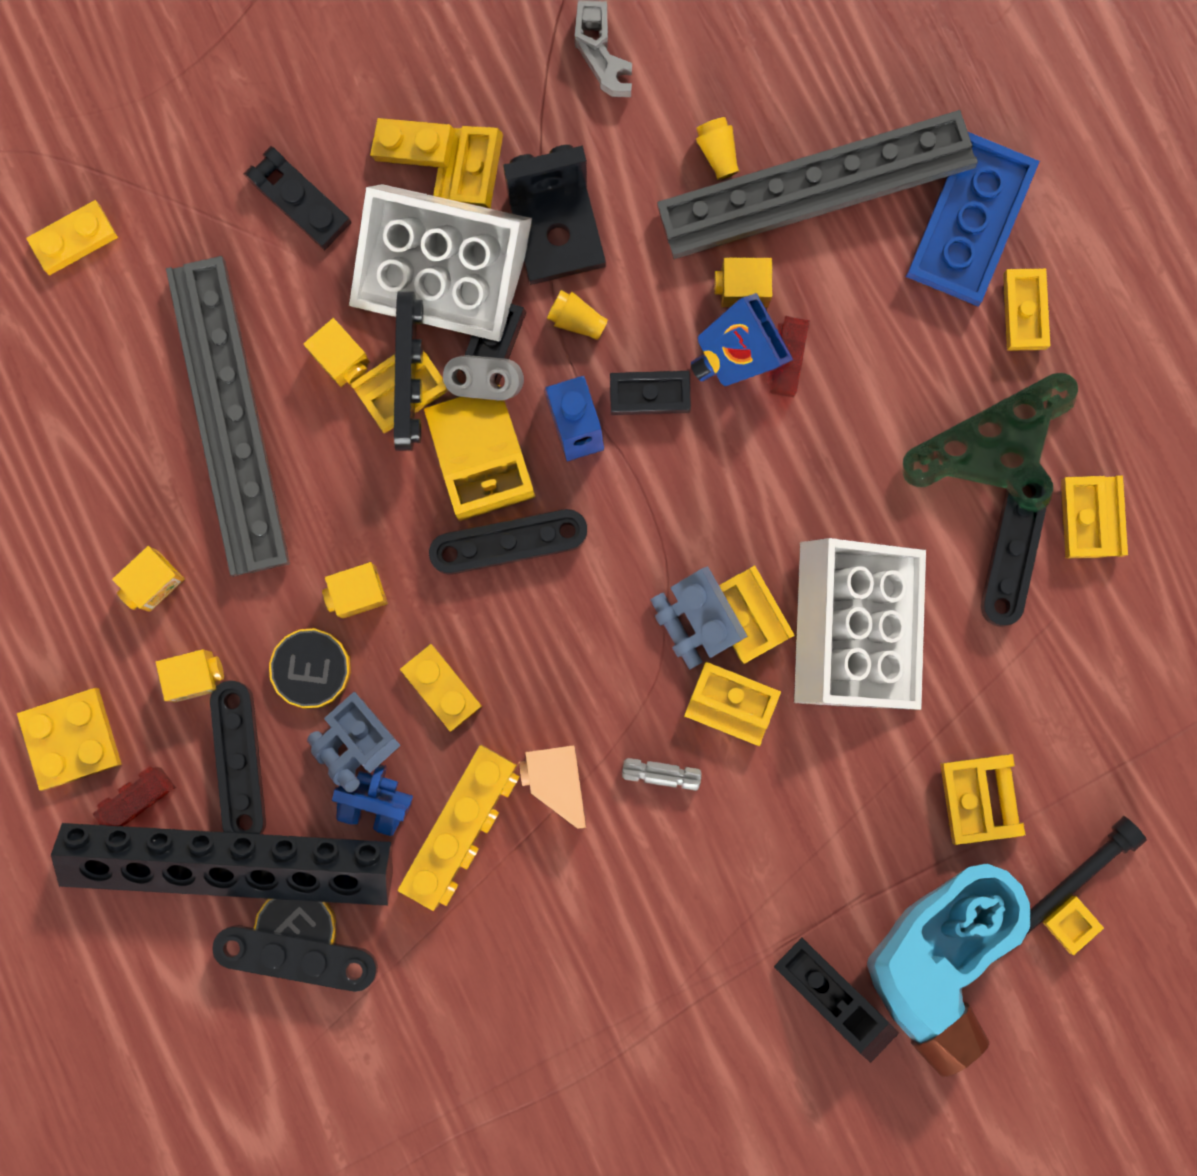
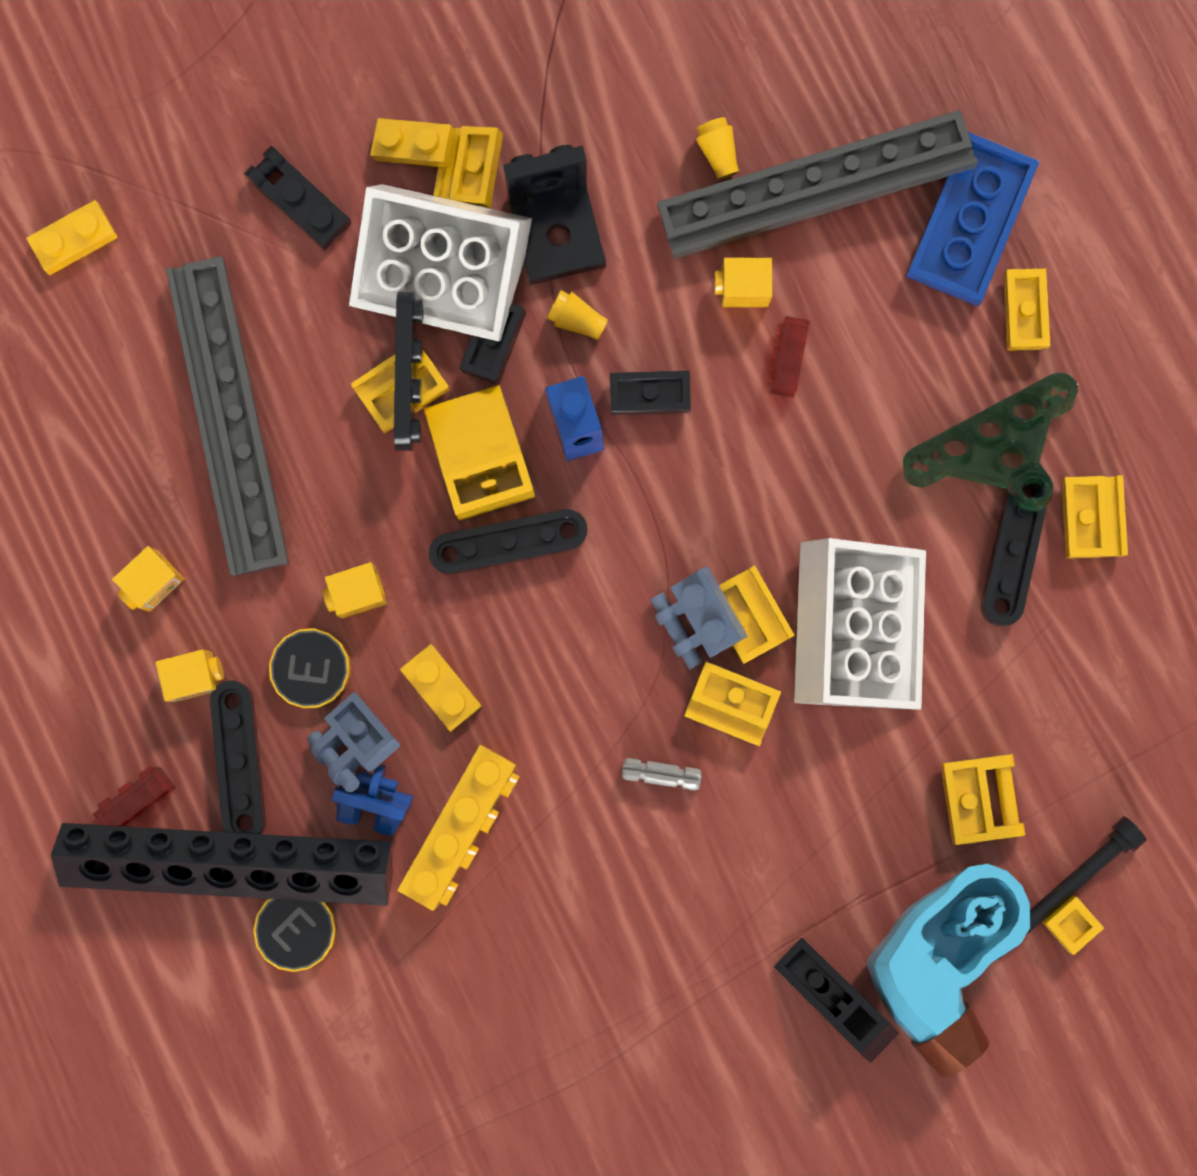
(69, 739): yellow plate -> none
(295, 958): black plate -> none
(337, 353): yellow brick -> none
(481, 377): light grey plate -> none
(555, 781): light nougat slope -> none
(605, 67): light grey piece -> none
(740, 344): blue torso -> none

